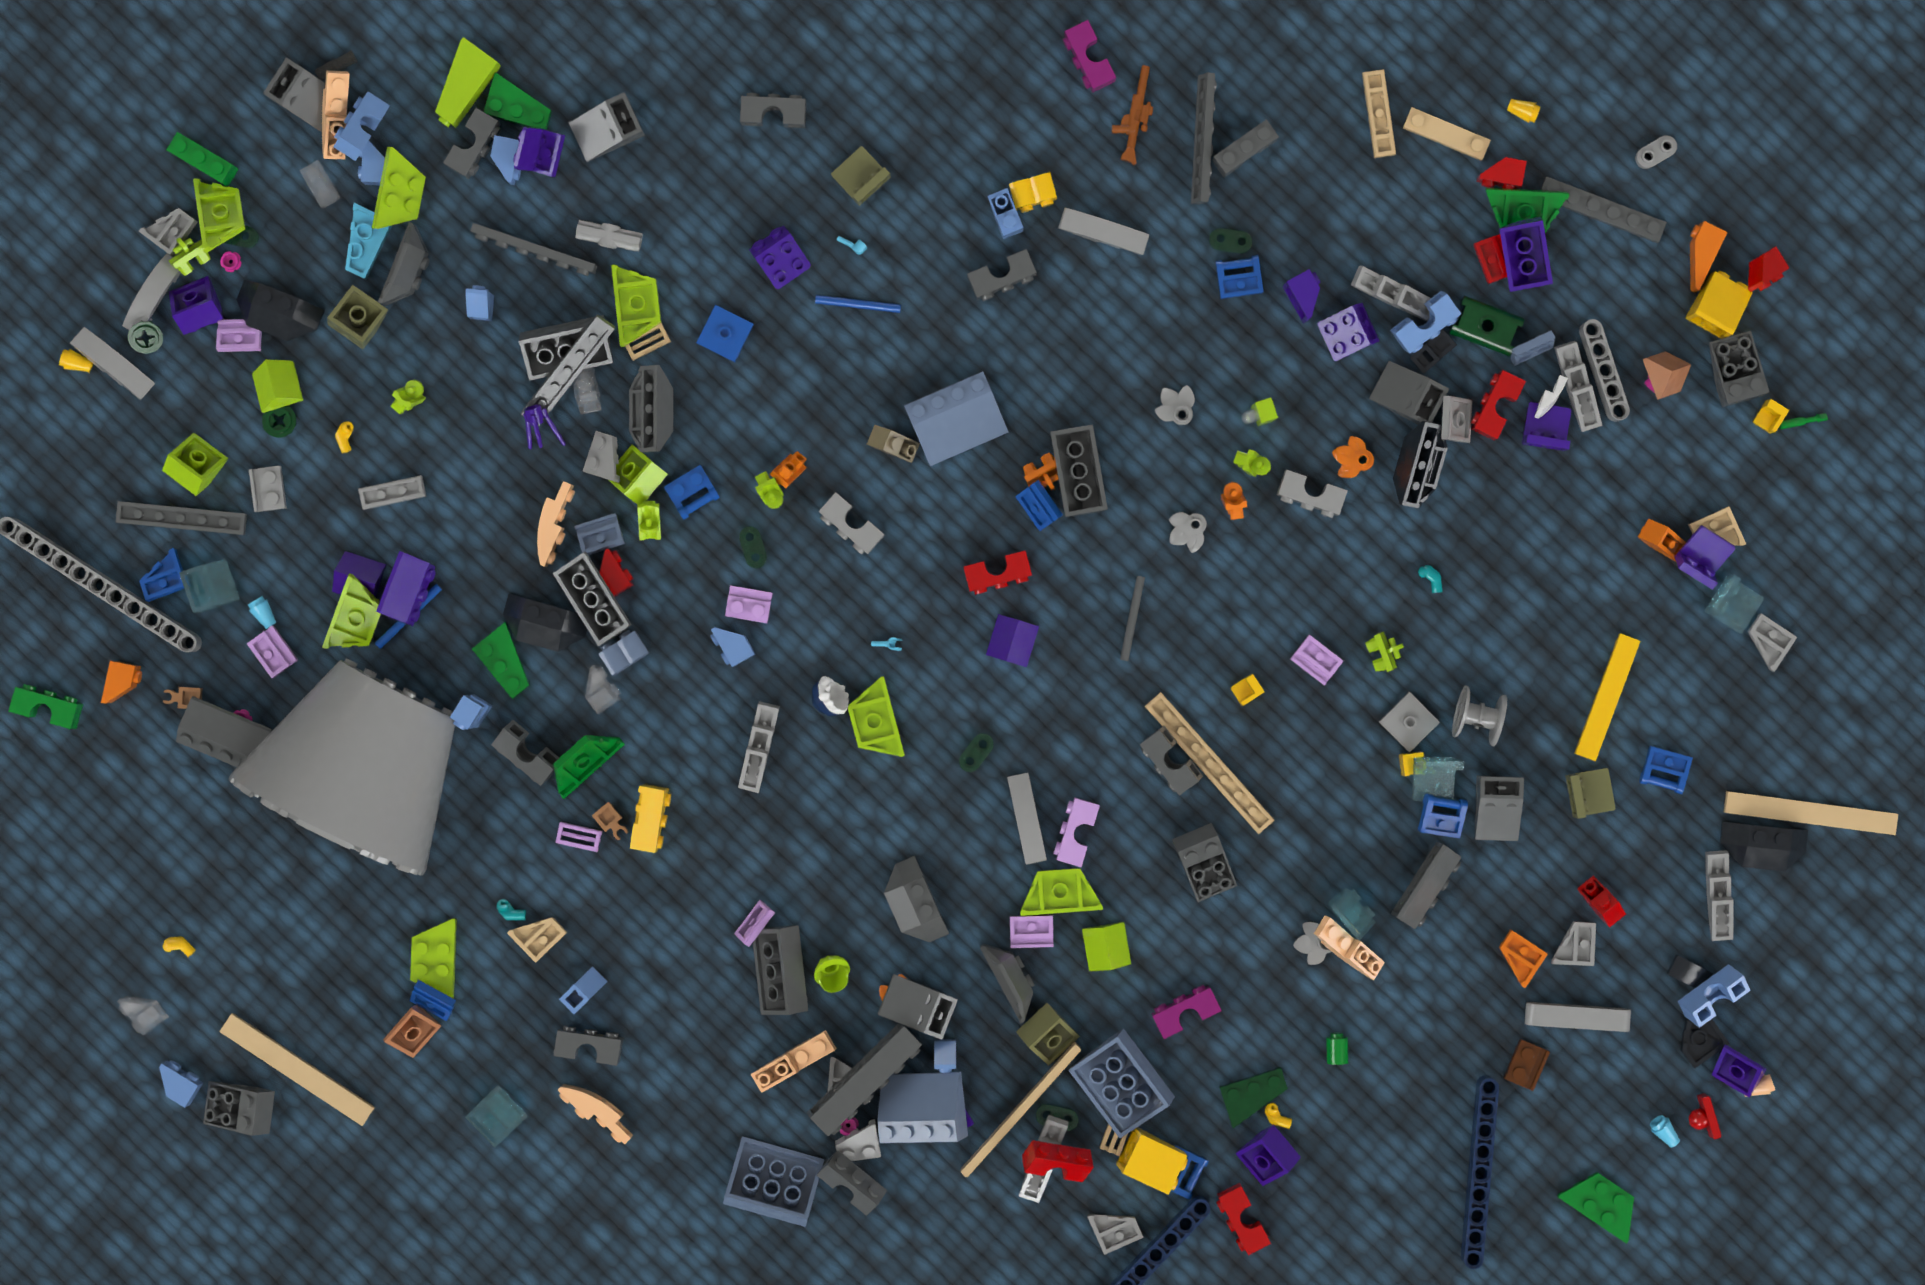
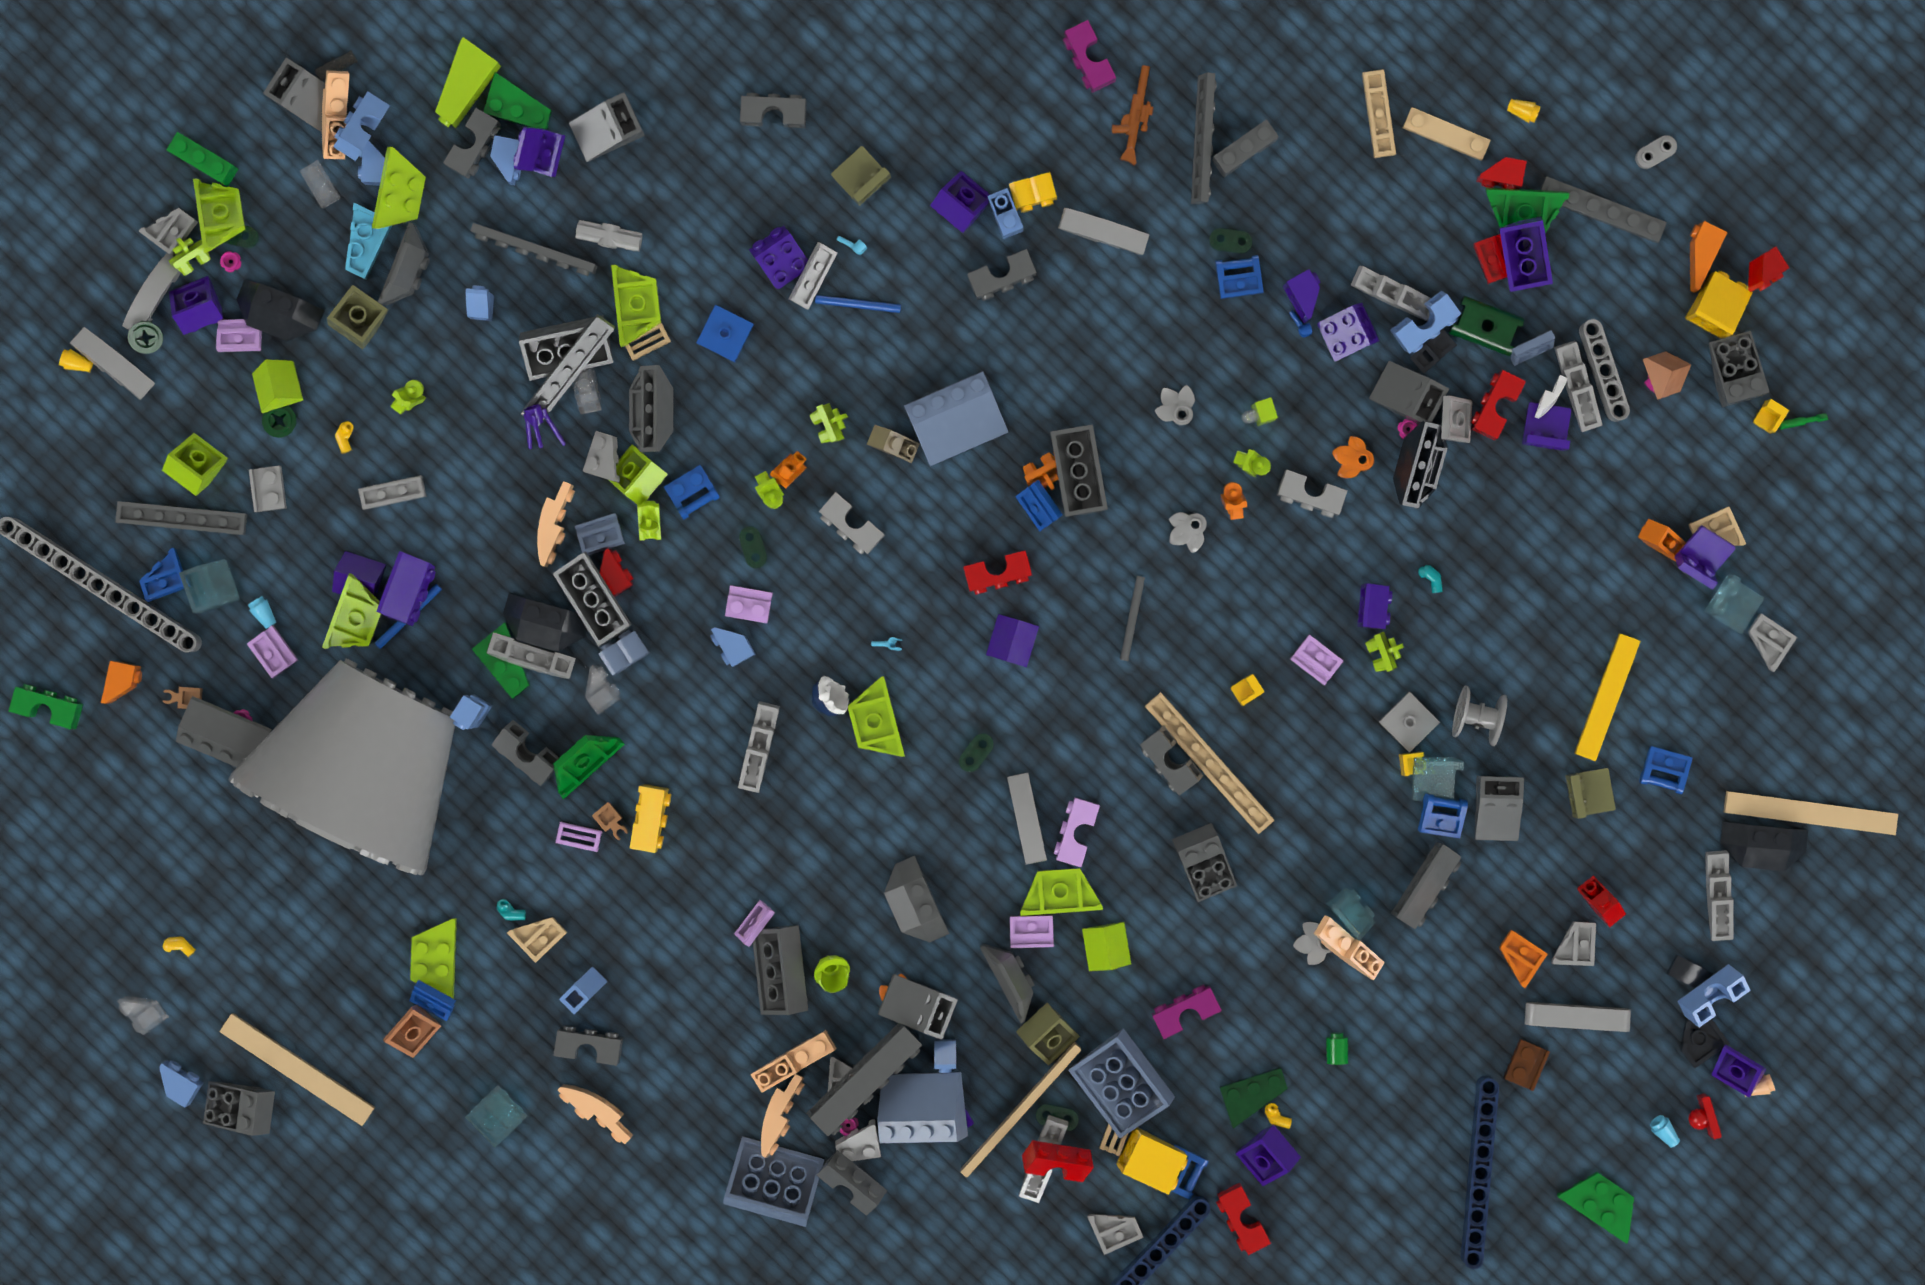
(530, 657): none -> light grey slope
(774, 1121): none -> light nougat slope
(812, 275): none -> light grey tile
(832, 421): none -> lime hips
(961, 201): none -> dark purple slope
(1304, 330): none -> blue hand
(1374, 606): none -> dark purple slope
(1403, 425): none -> dark pink plate

